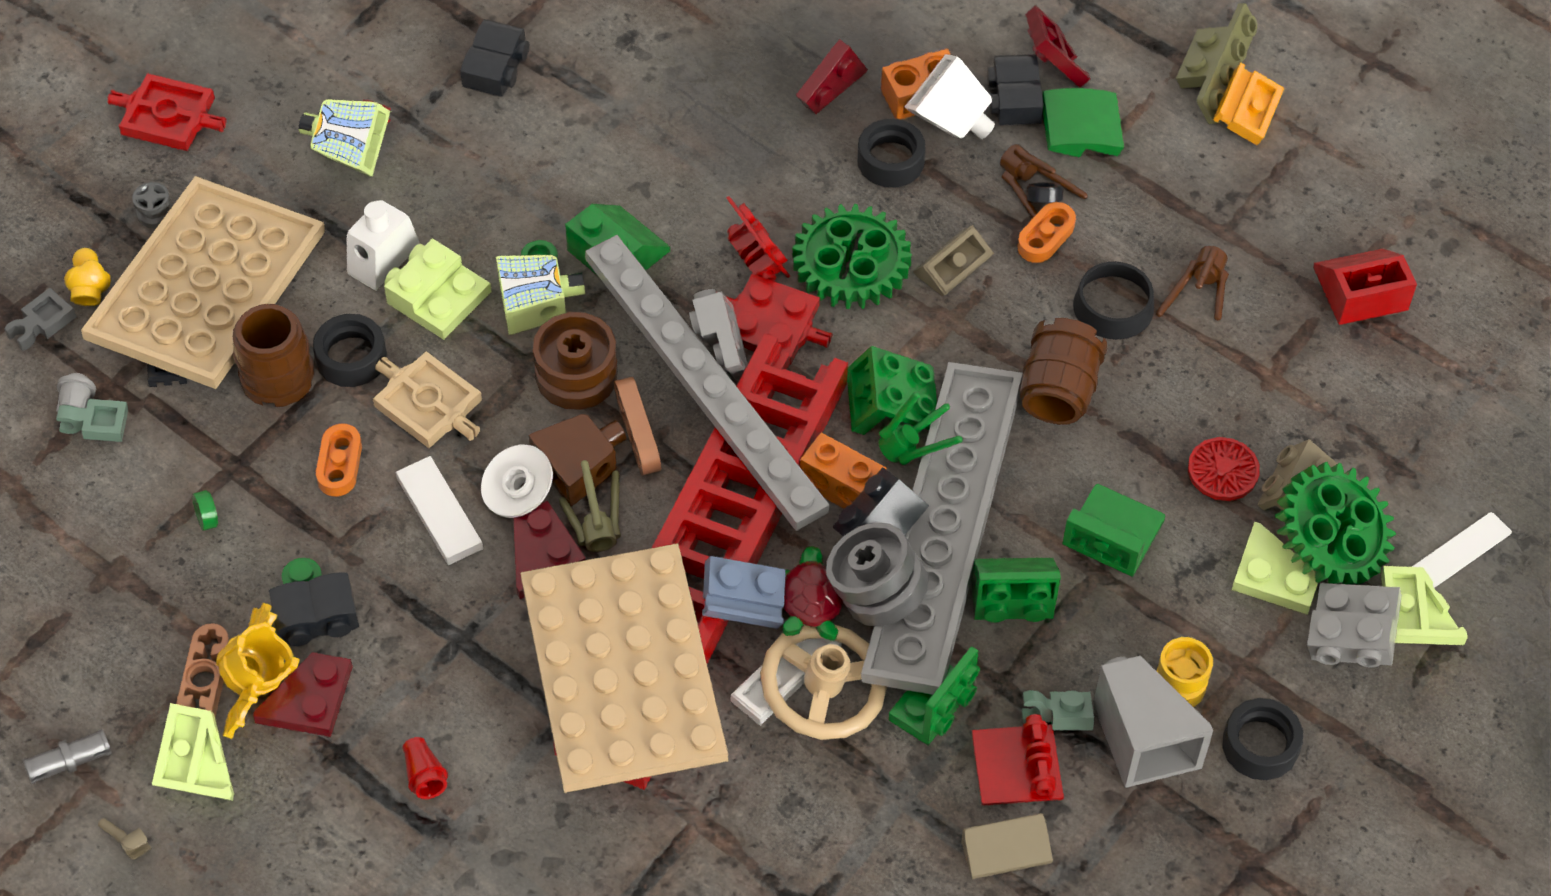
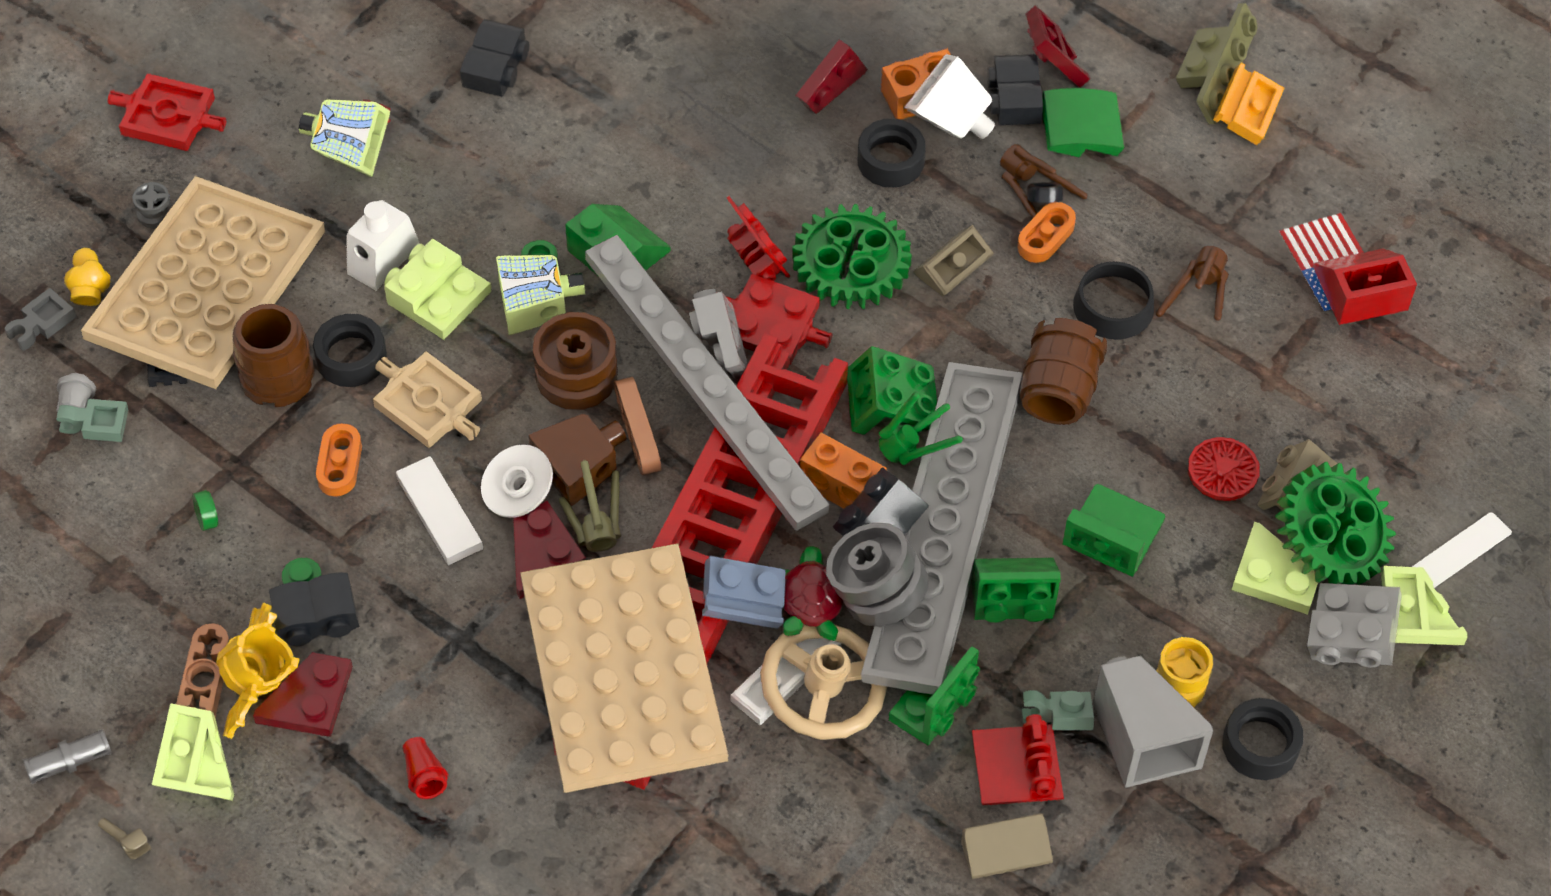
(1318, 242): none -> sticker

